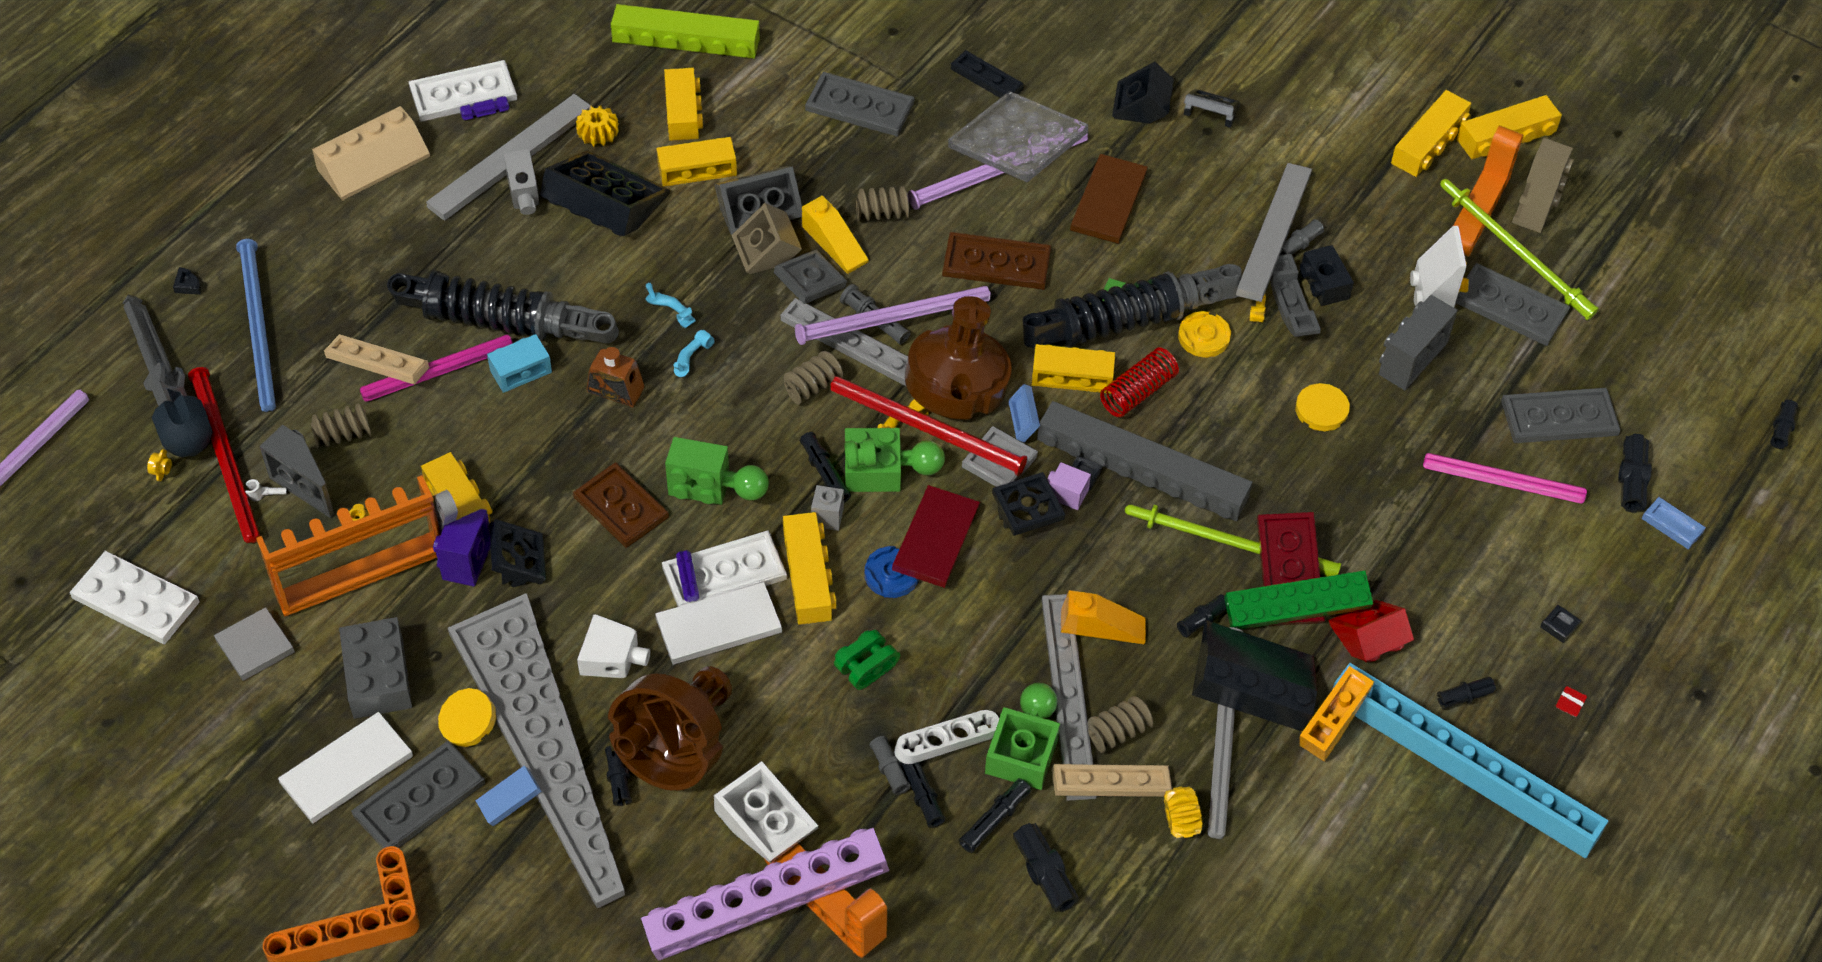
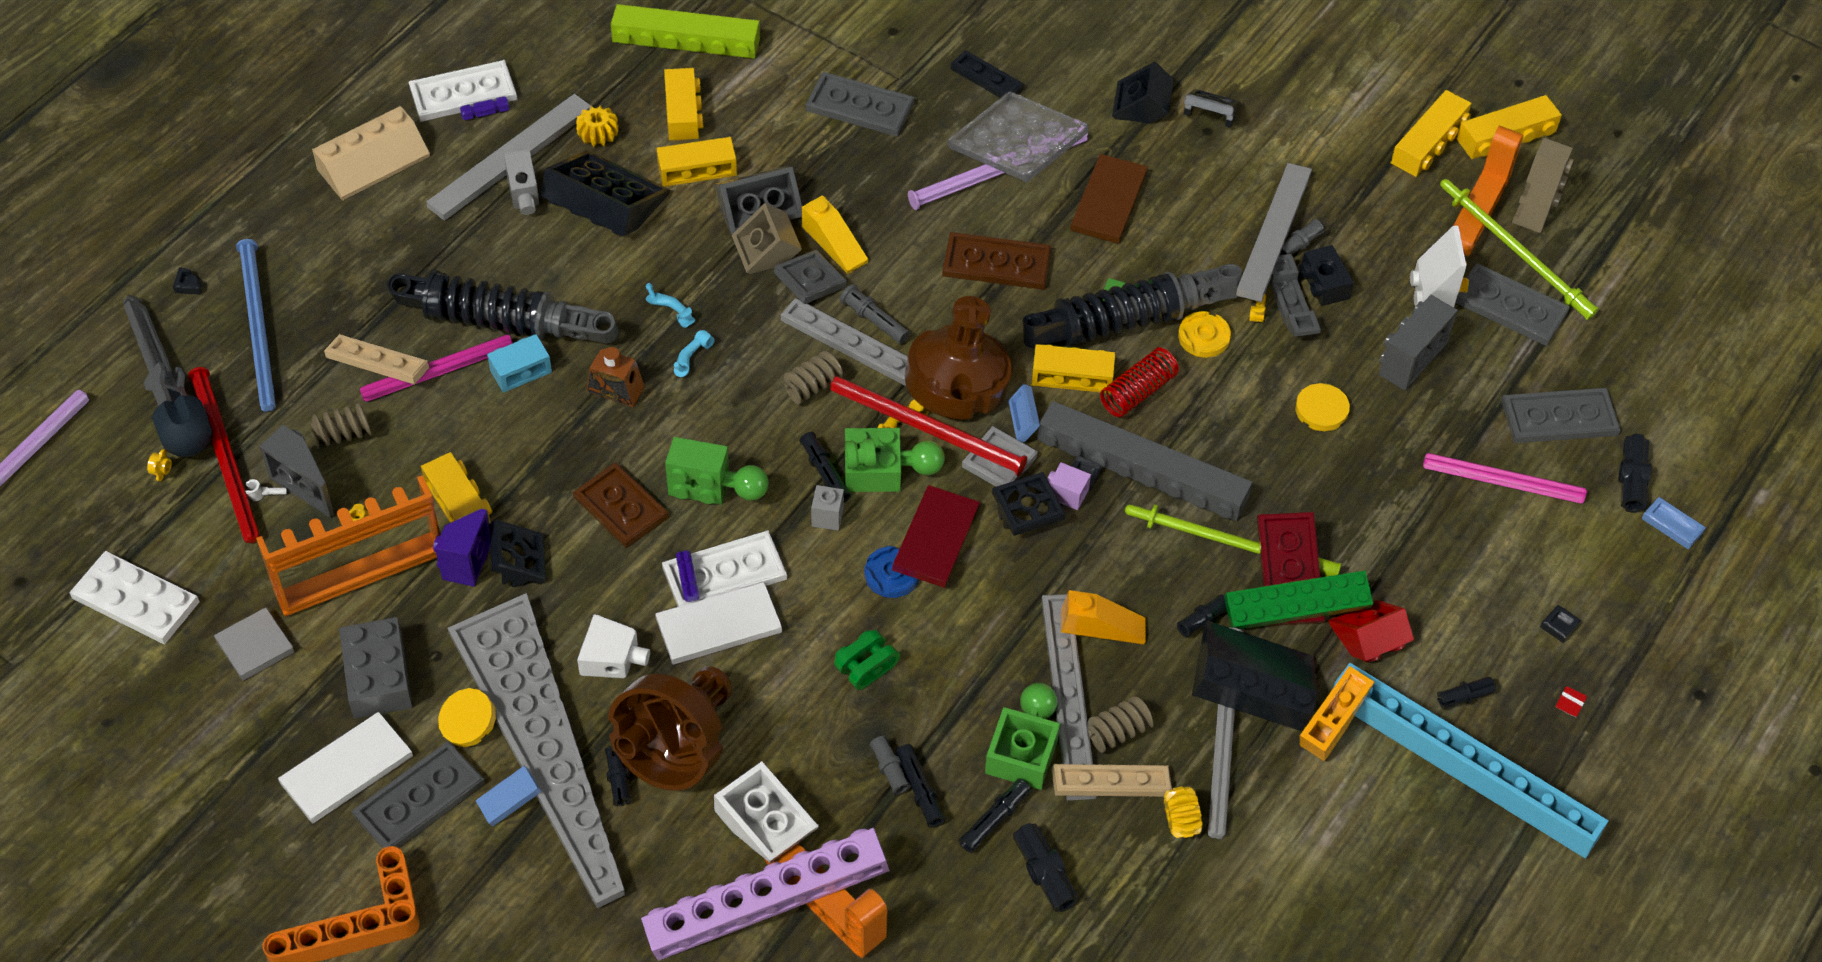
(445, 509): light grey beam -> none
(807, 568): yellow brick -> none
(882, 203): dark tan piece -> none
(885, 315): lavender axle -> none
(945, 732): white beam -> none
(1784, 424): black pin -> none

